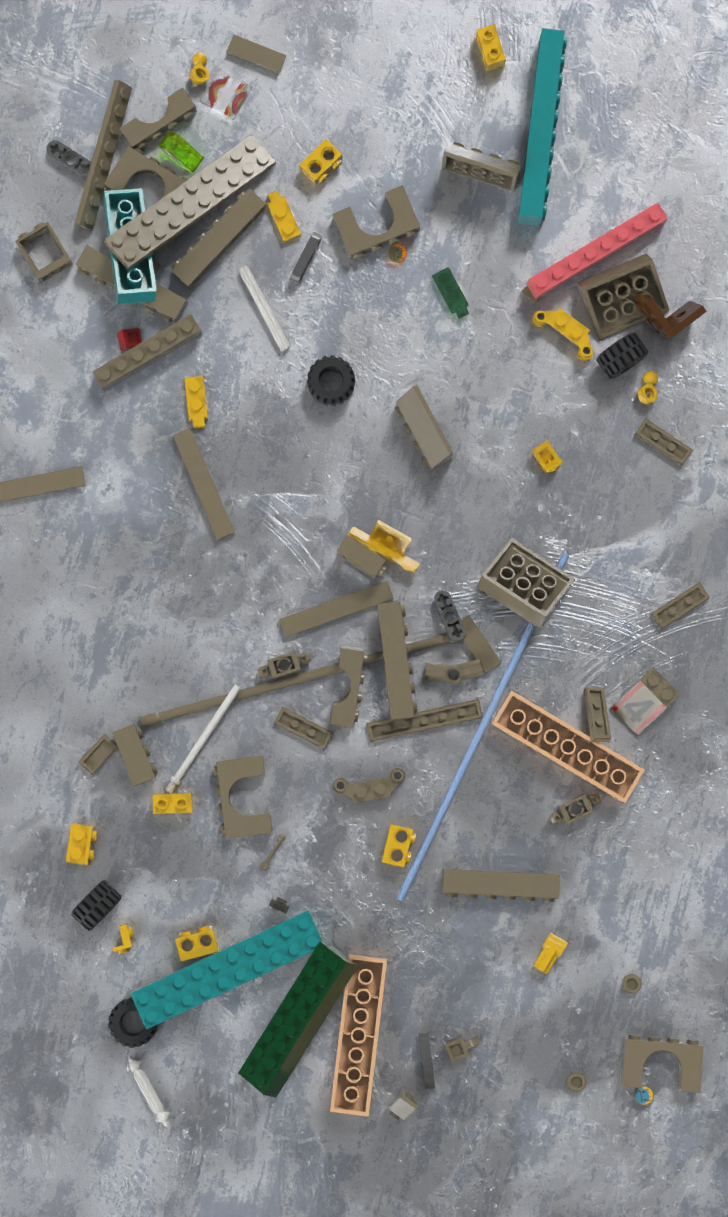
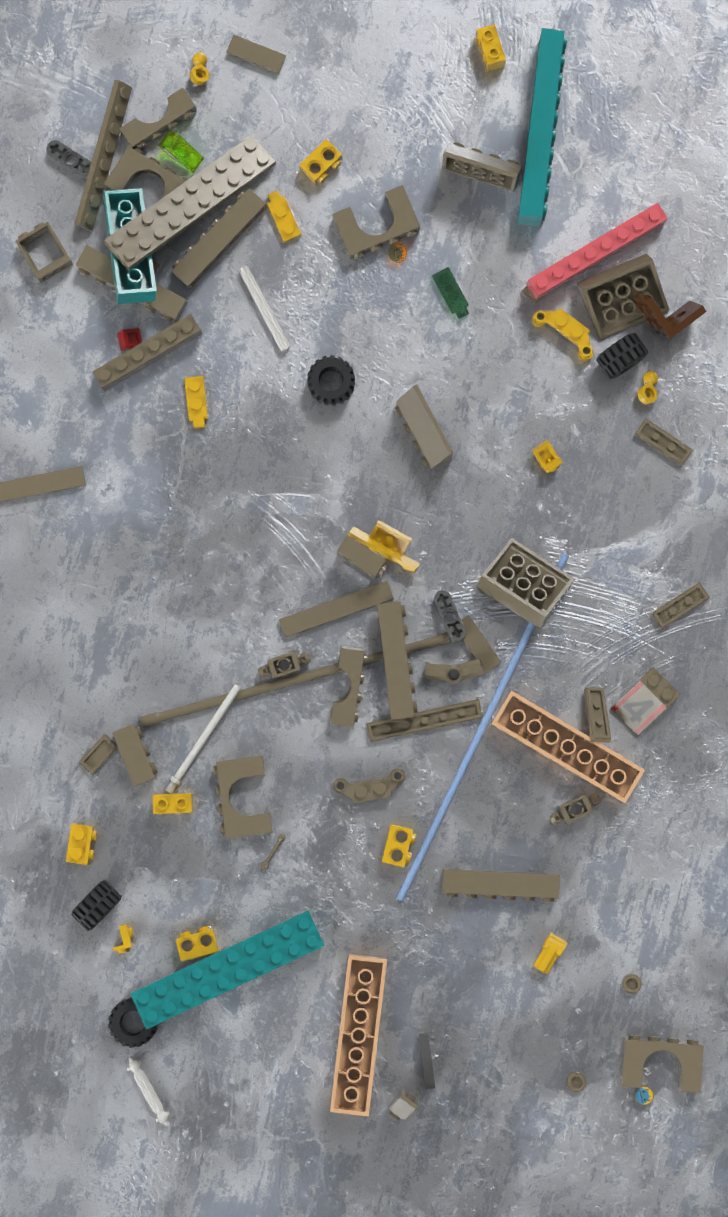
(203, 484): dark tan tile -> none
(225, 94): clear slope -> none
(279, 904): clear smoke plate -> none
(297, 1019): dark green brick -> none
(303, 728): dark tan tile -> none
(305, 257): dark grey beam -> none
(458, 1048): dark tan plate -> none

